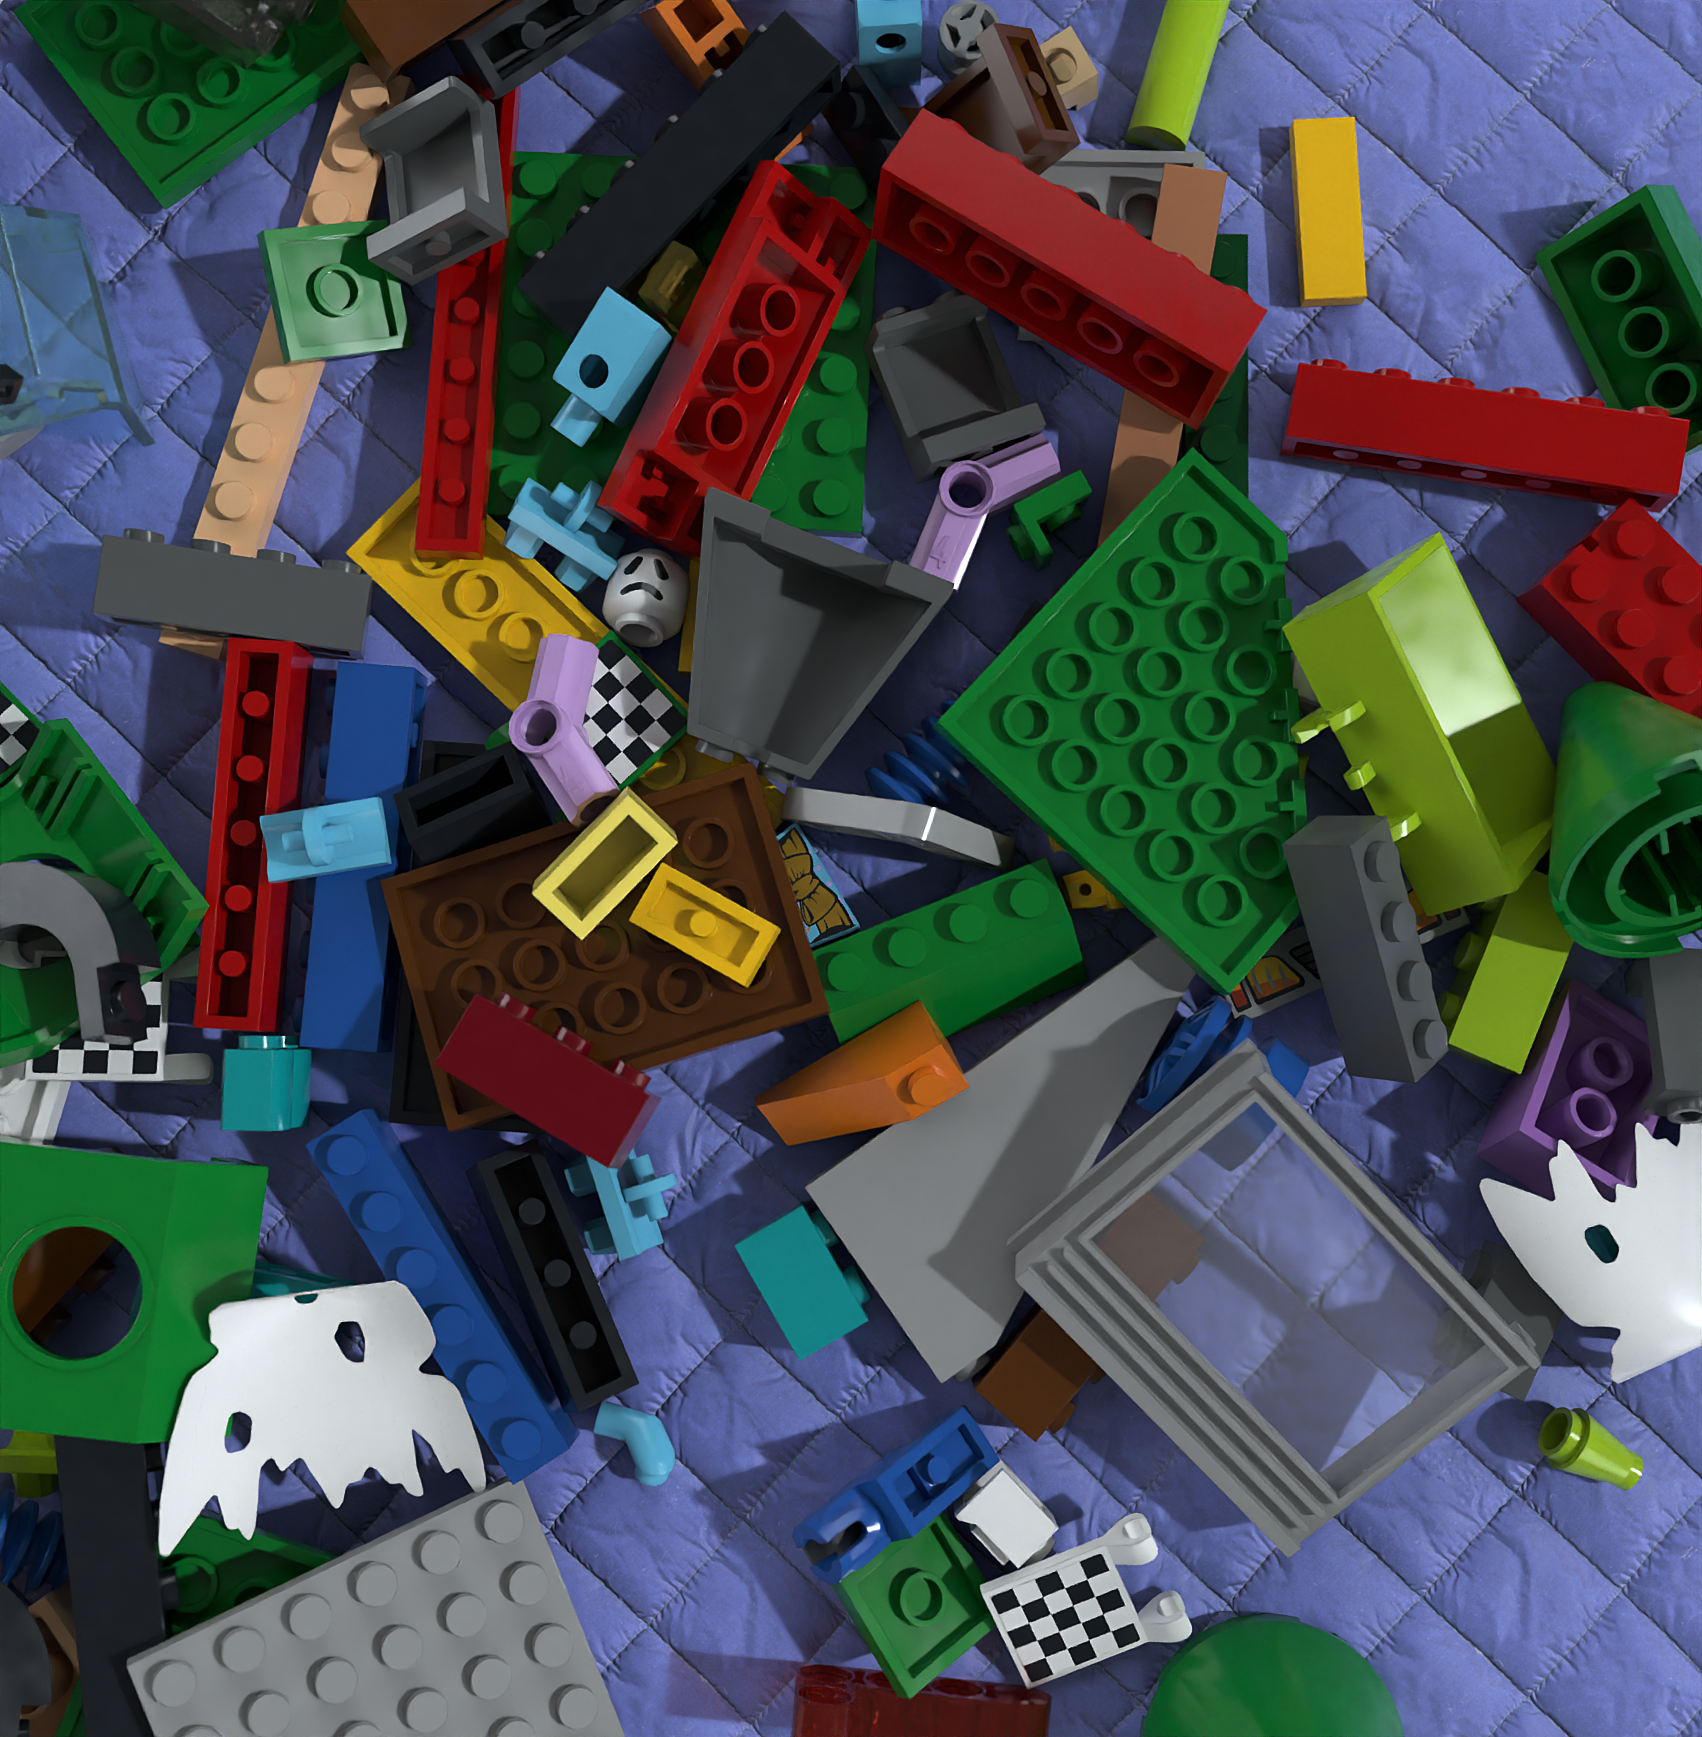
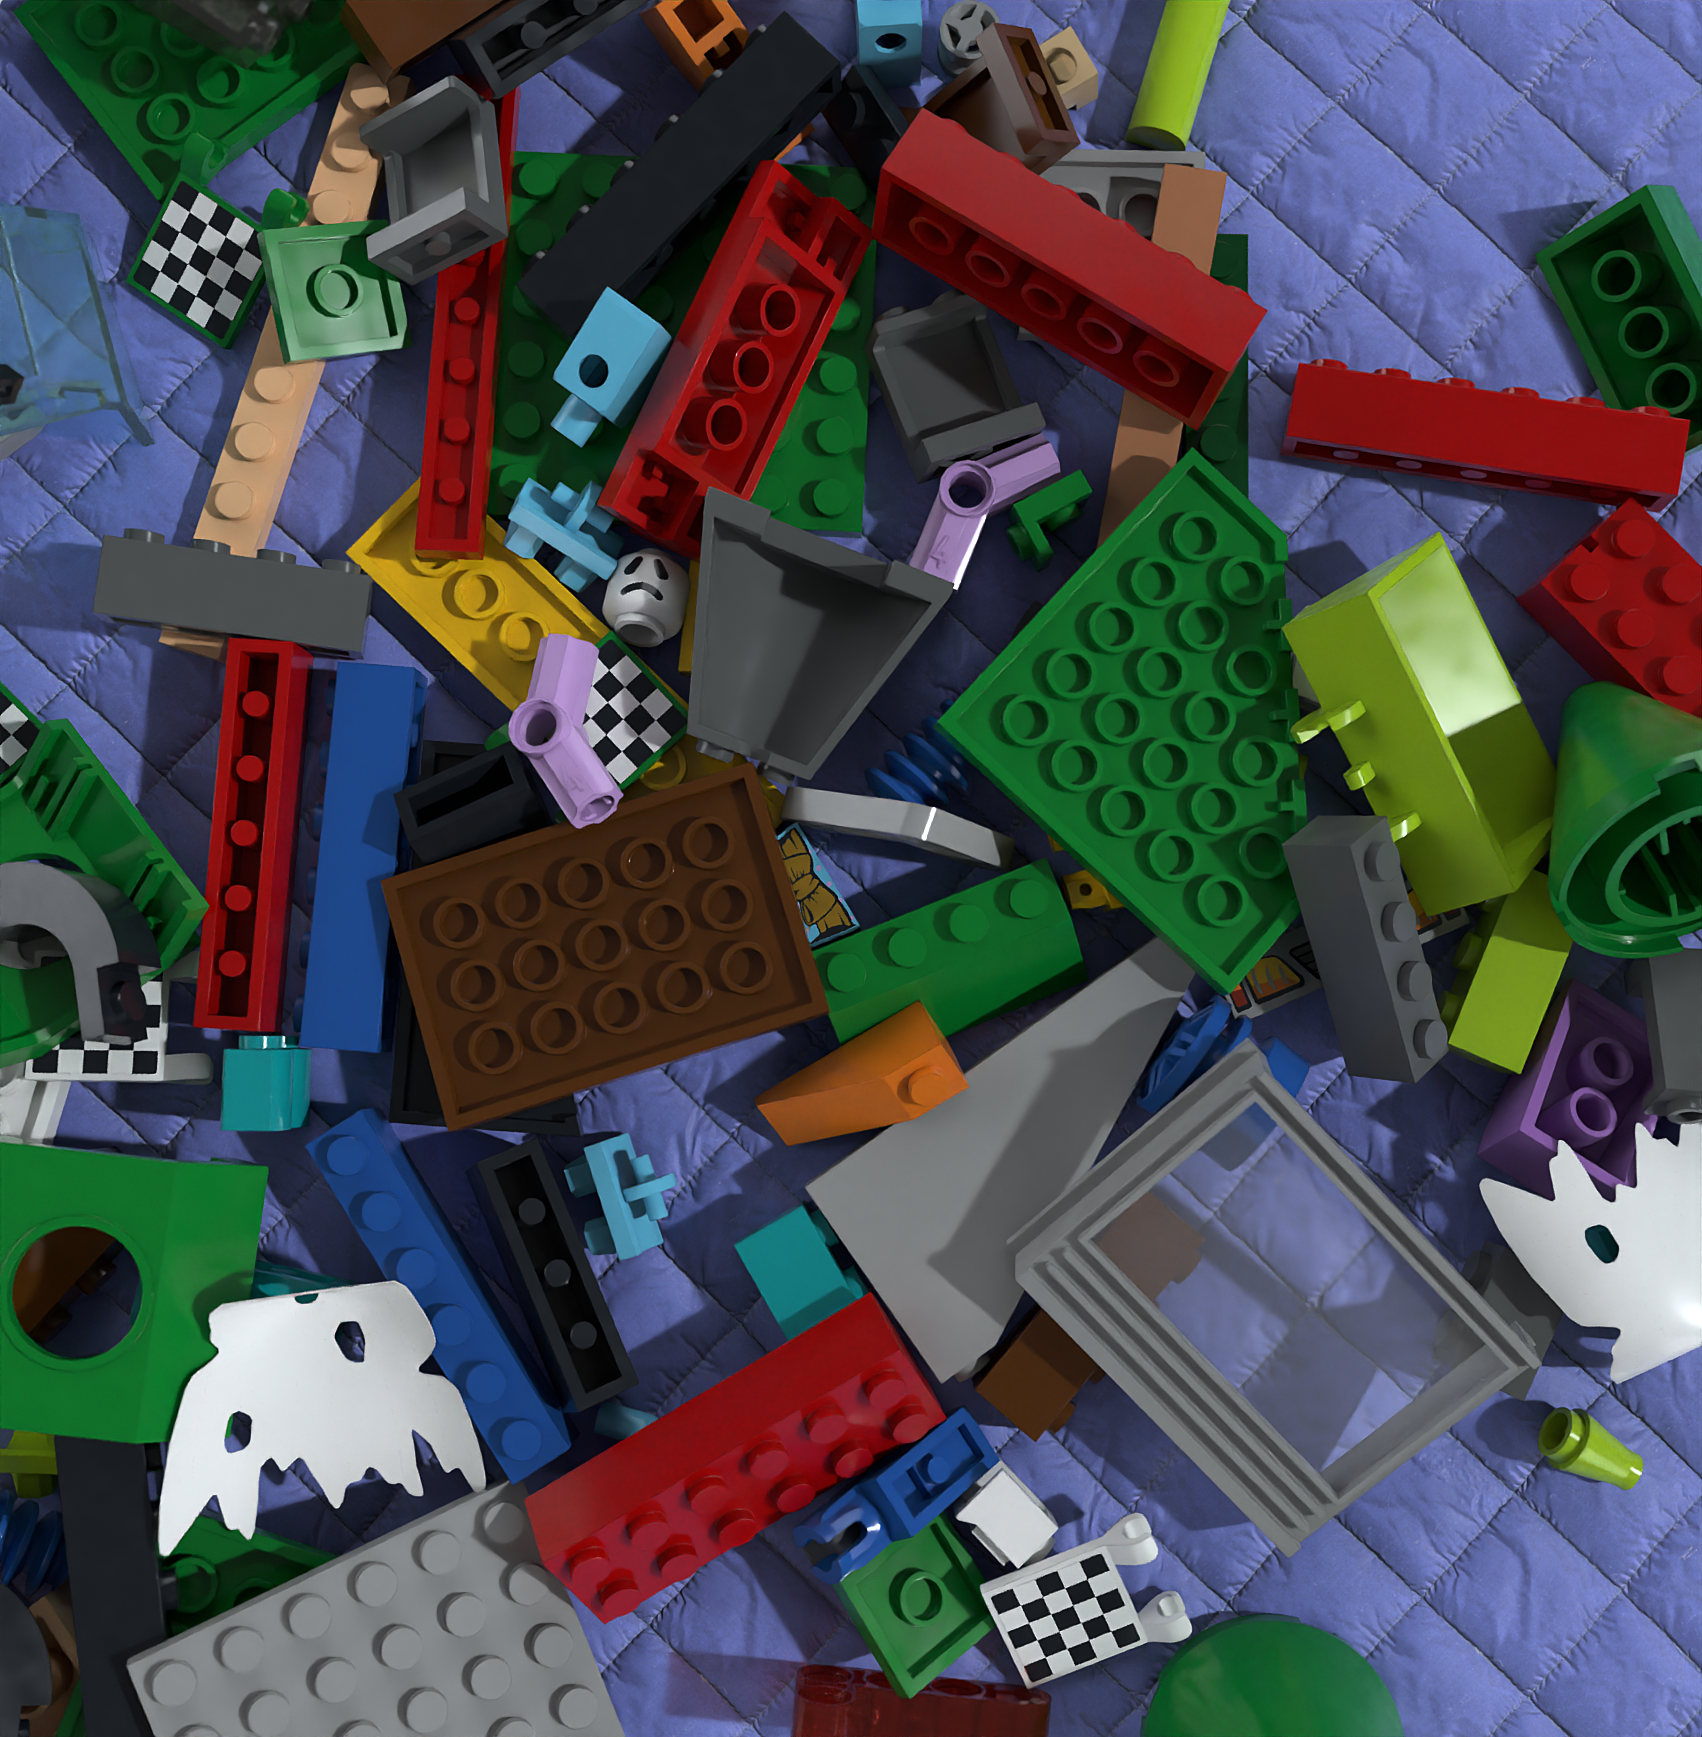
(206, 251): none -> flag
(325, 840): medium azure hips -> none
(549, 1078): dark red brick -> none
(604, 863): light yellow piece -> none
(673, 285): clear yellow plate -> none
(705, 925): yellow plate -> none
(733, 1460): none -> red brick
(1327, 212): yellow tile -> none

